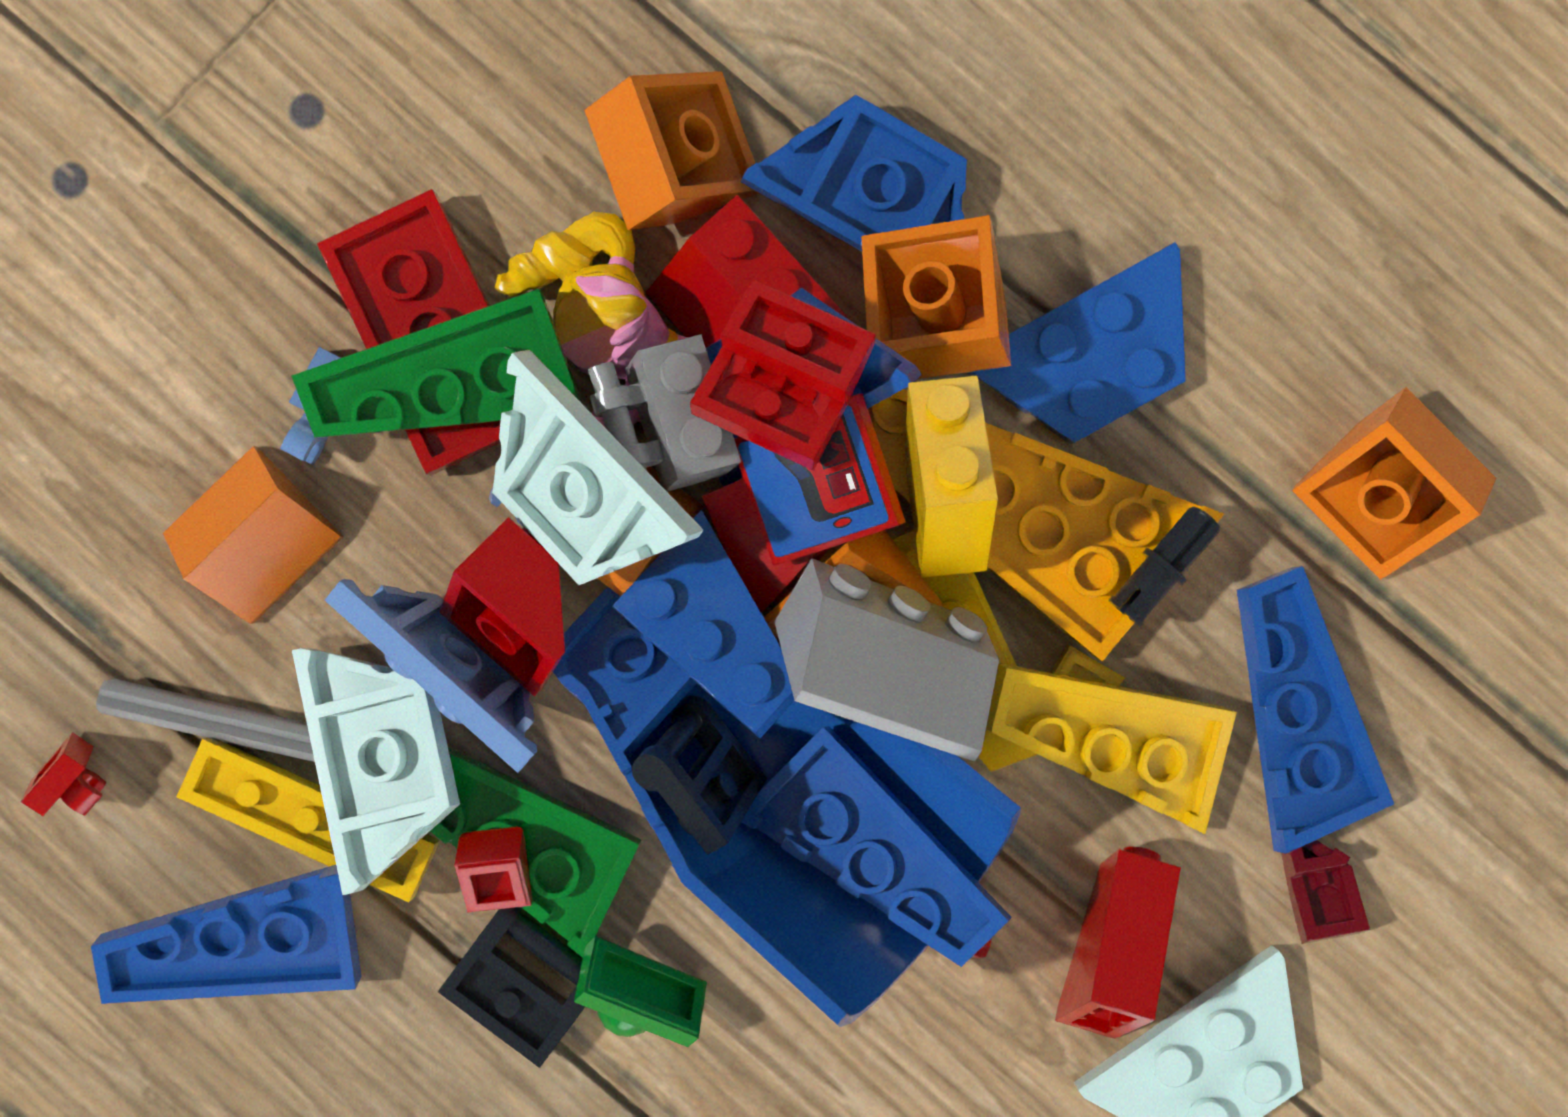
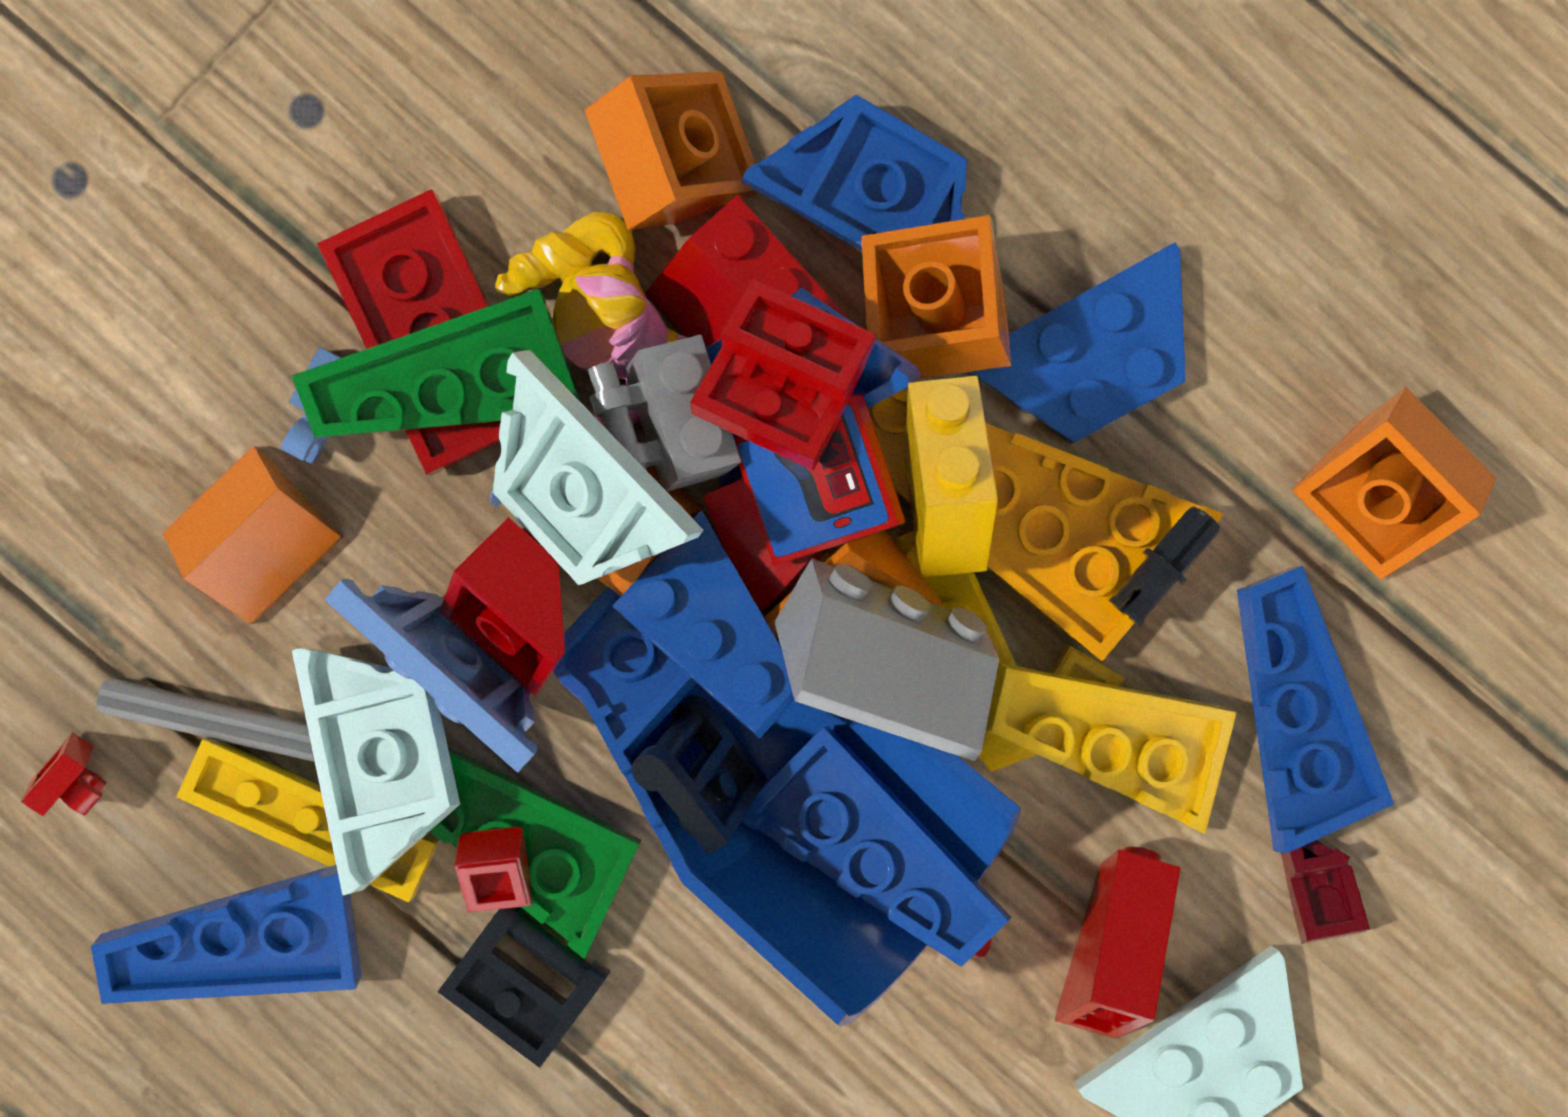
(639, 994): green tile -> none

